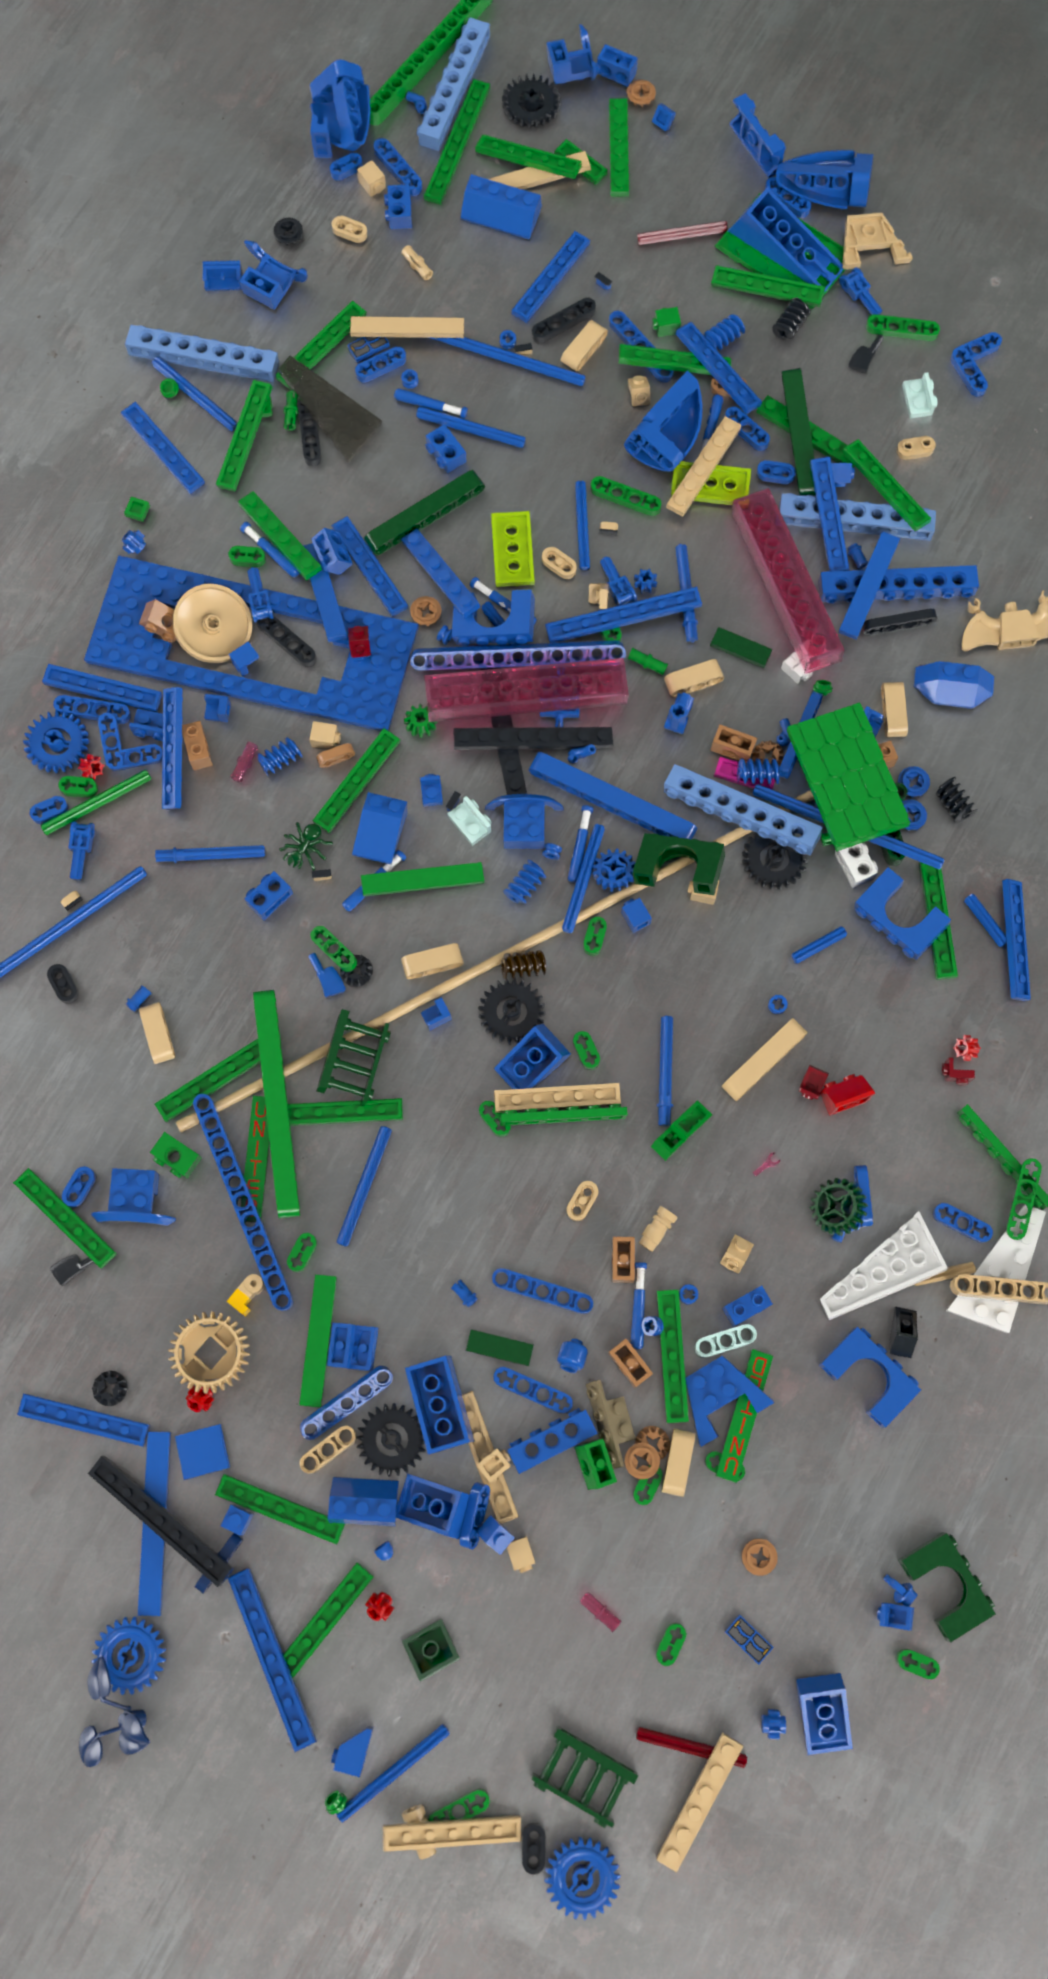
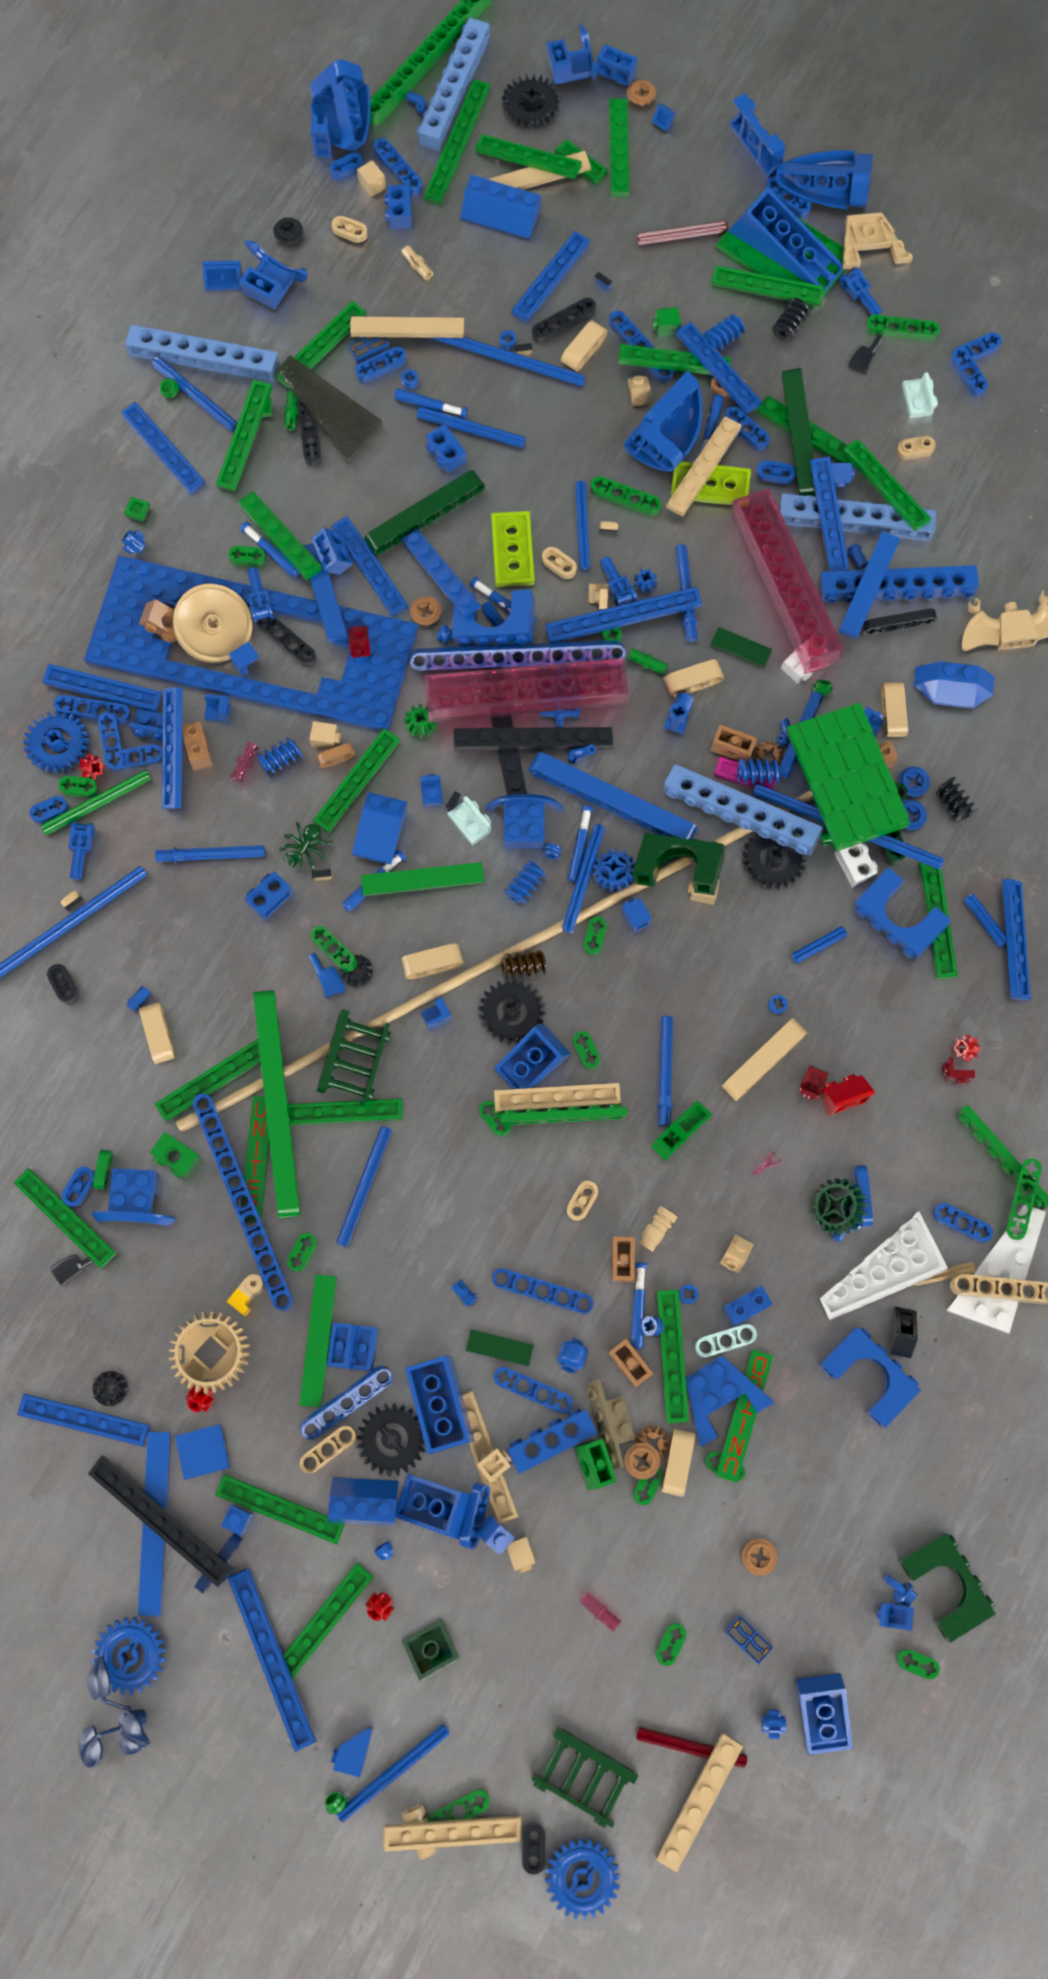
(103, 1169): none -> green beam

